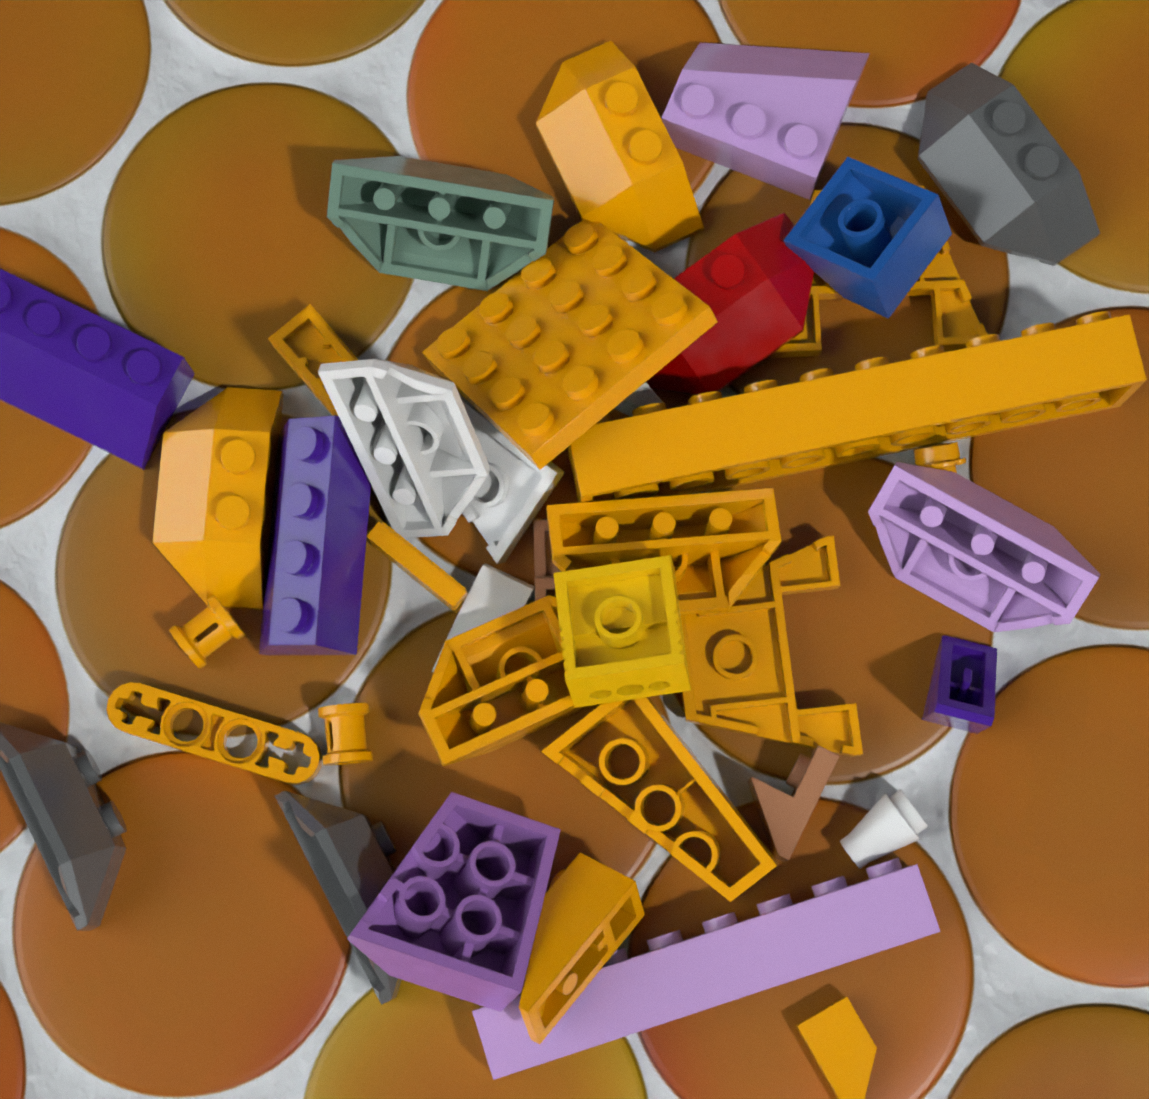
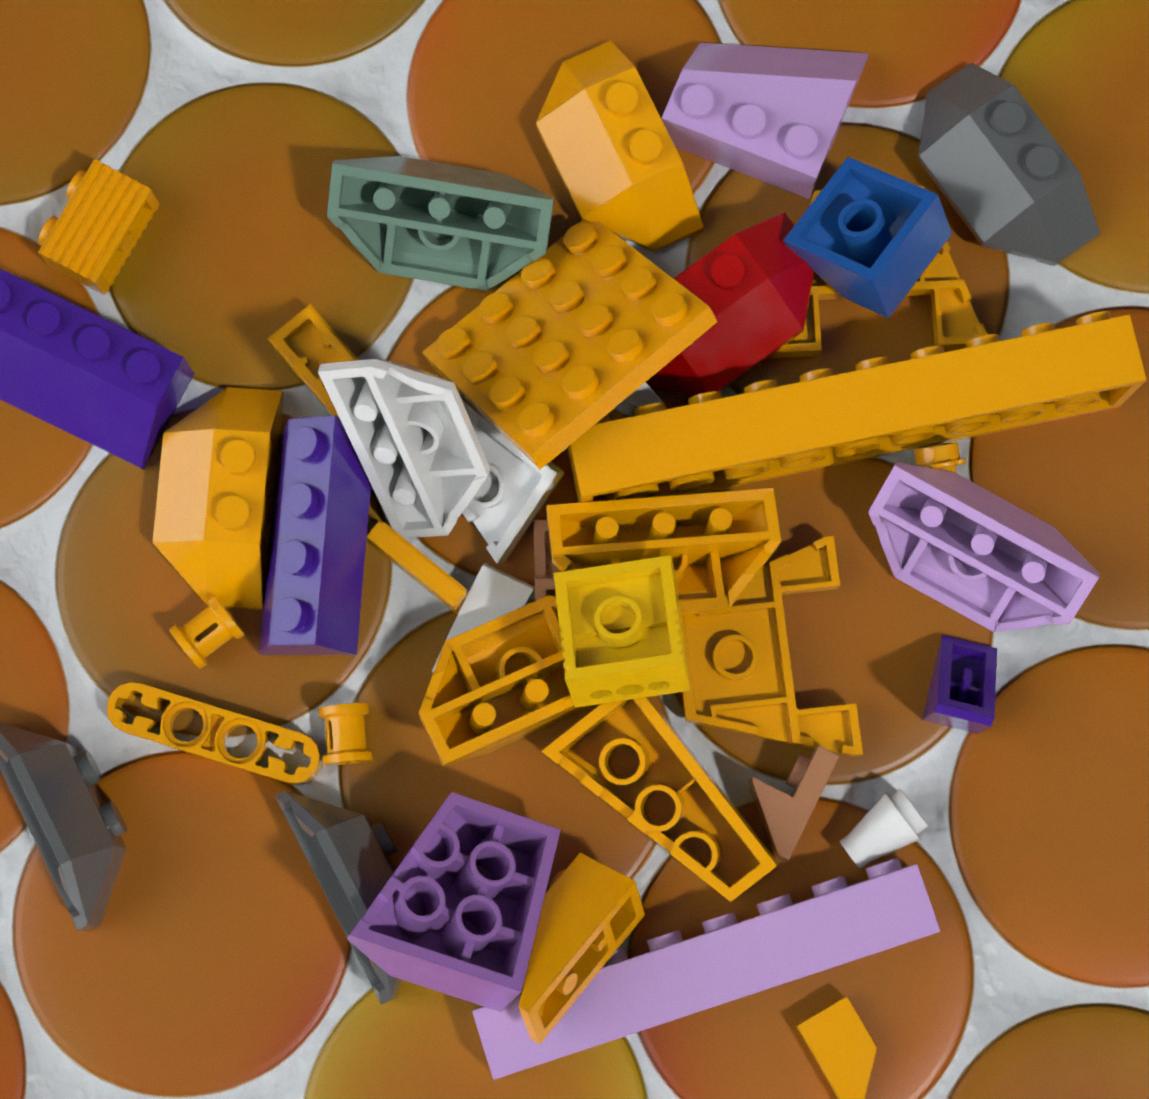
(97, 226): none -> light orange brick

